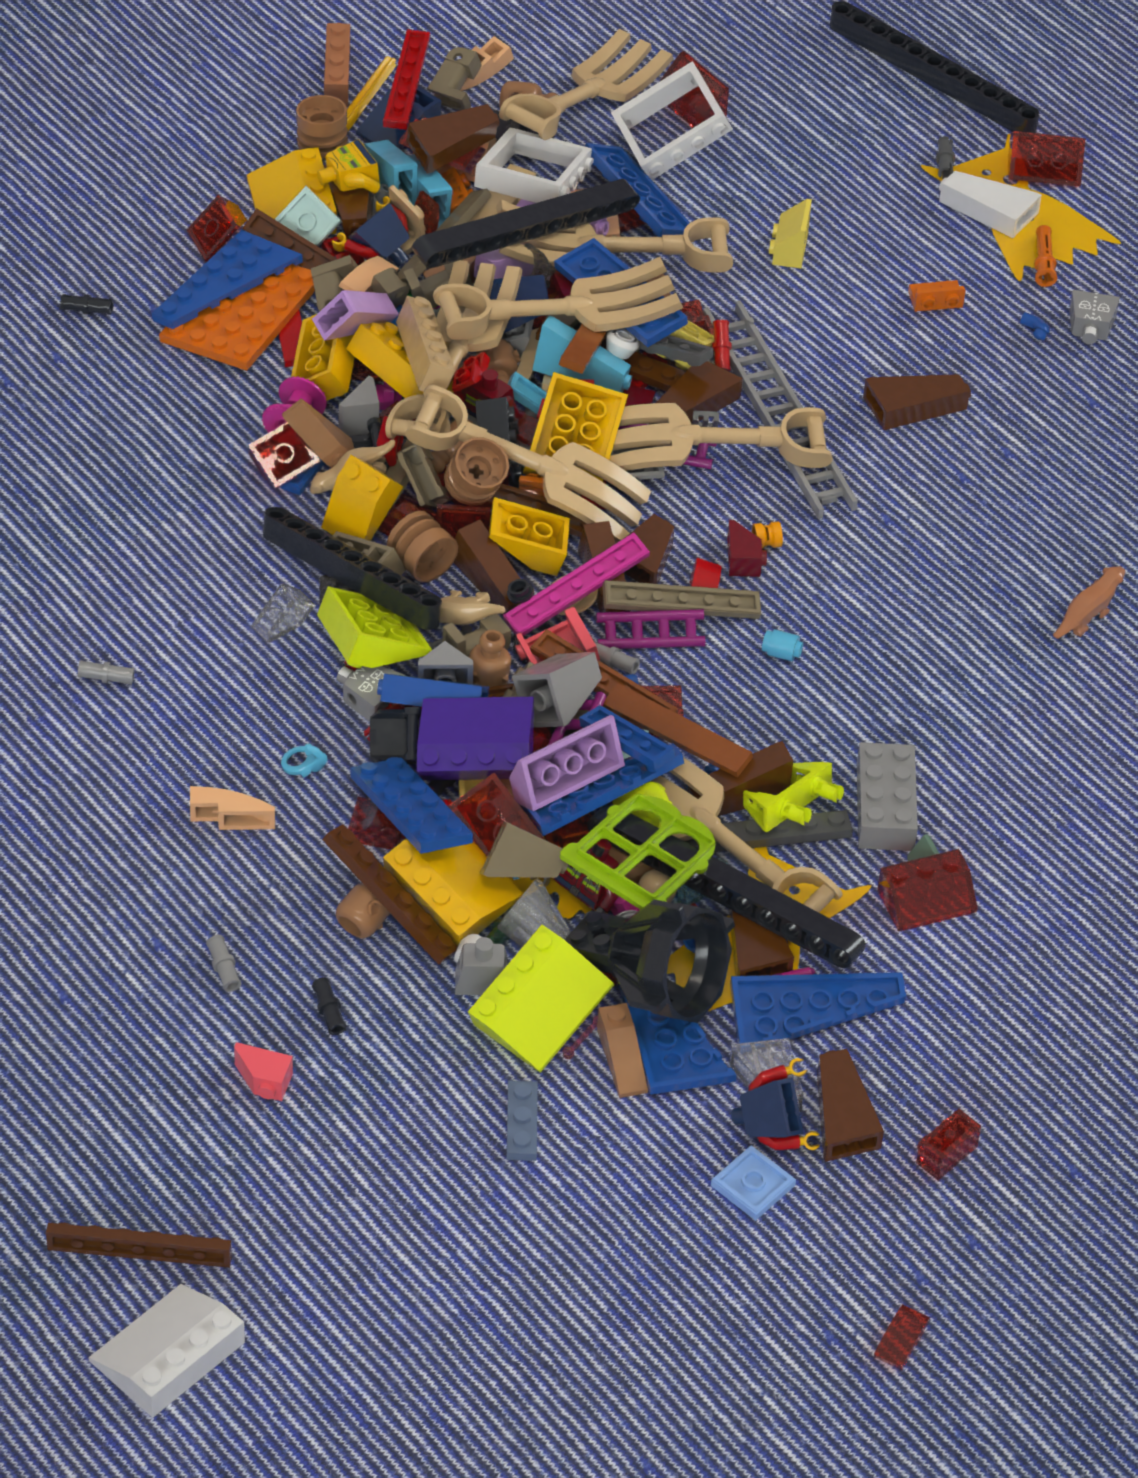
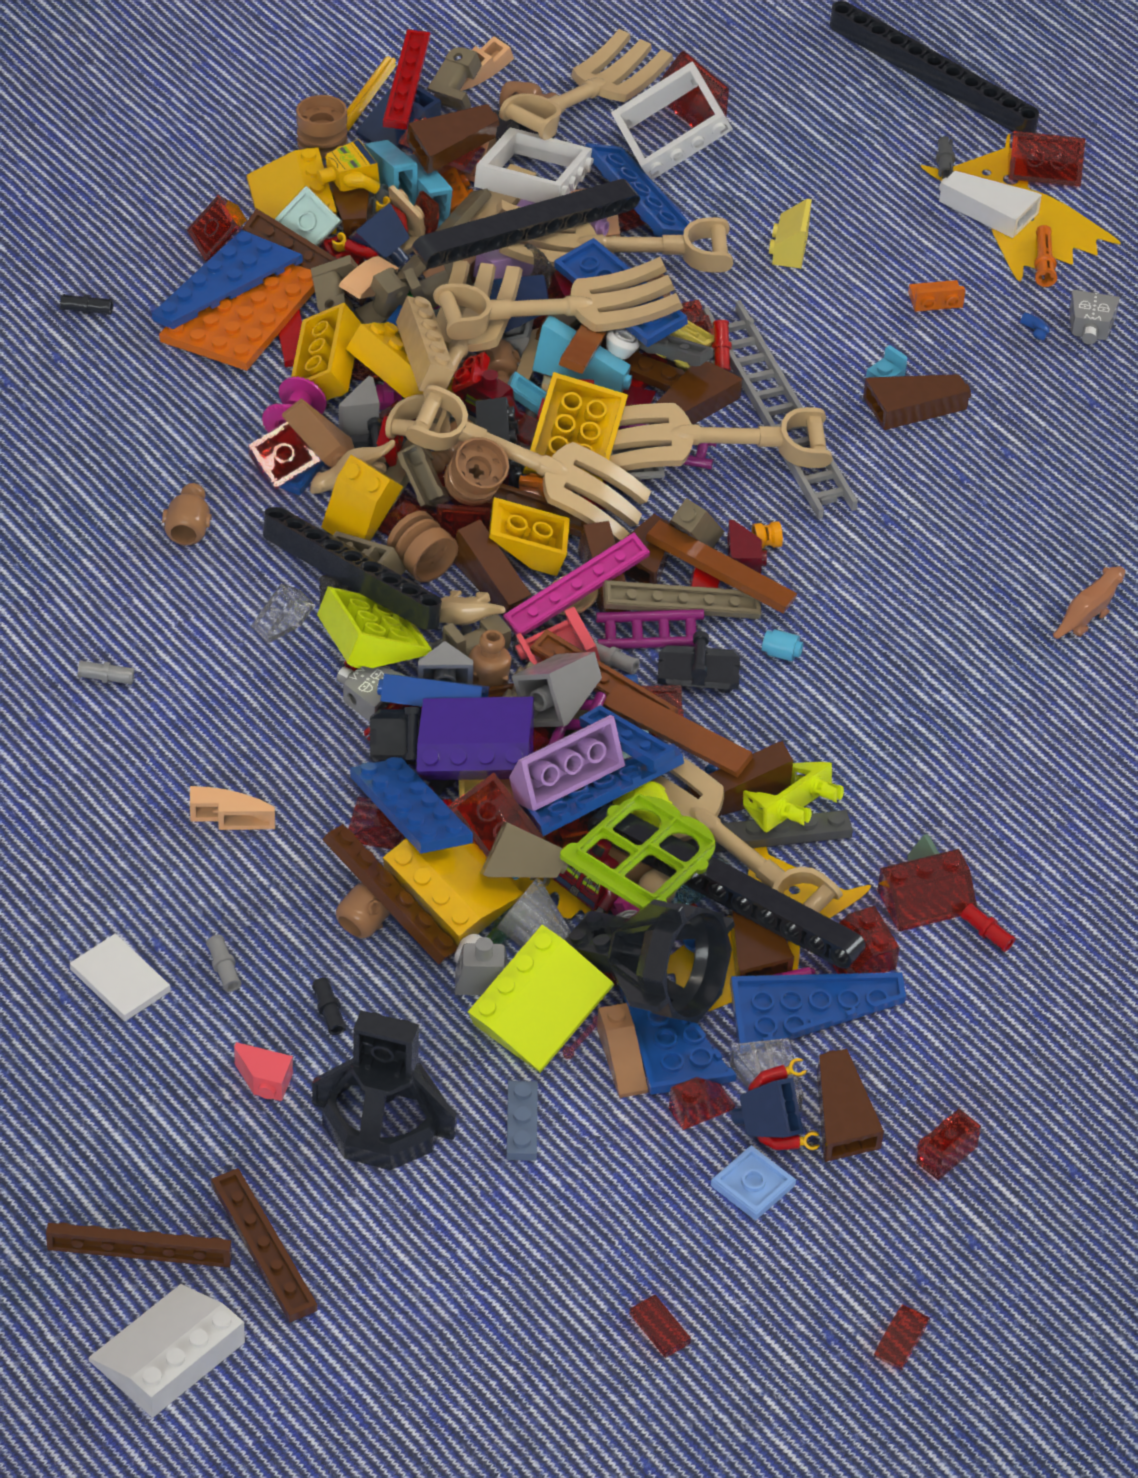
(120, 977): none -> white tile
(187, 516): none -> medium nougat piece
(264, 1245): none -> reddish brown plate
(314, 762): medium azure piece -> none
(337, 61): nougat brick -> none
(350, 309): lavender slope -> none
(384, 1067): none -> black plate
(520, 591): black plate -> none
(660, 1326): none -> clear red tile
(697, 523): none -> dark tan slope
(698, 1101): none -> clear red slope
(699, 665): none -> black shield
(705, 414): dark grey tile -> none
(721, 566): none -> dark orange tile
(881, 947): none -> clear red slope
(886, 796): light grey brick -> none
(891, 365): none -> medium azure bracket
(988, 927): none -> red pin

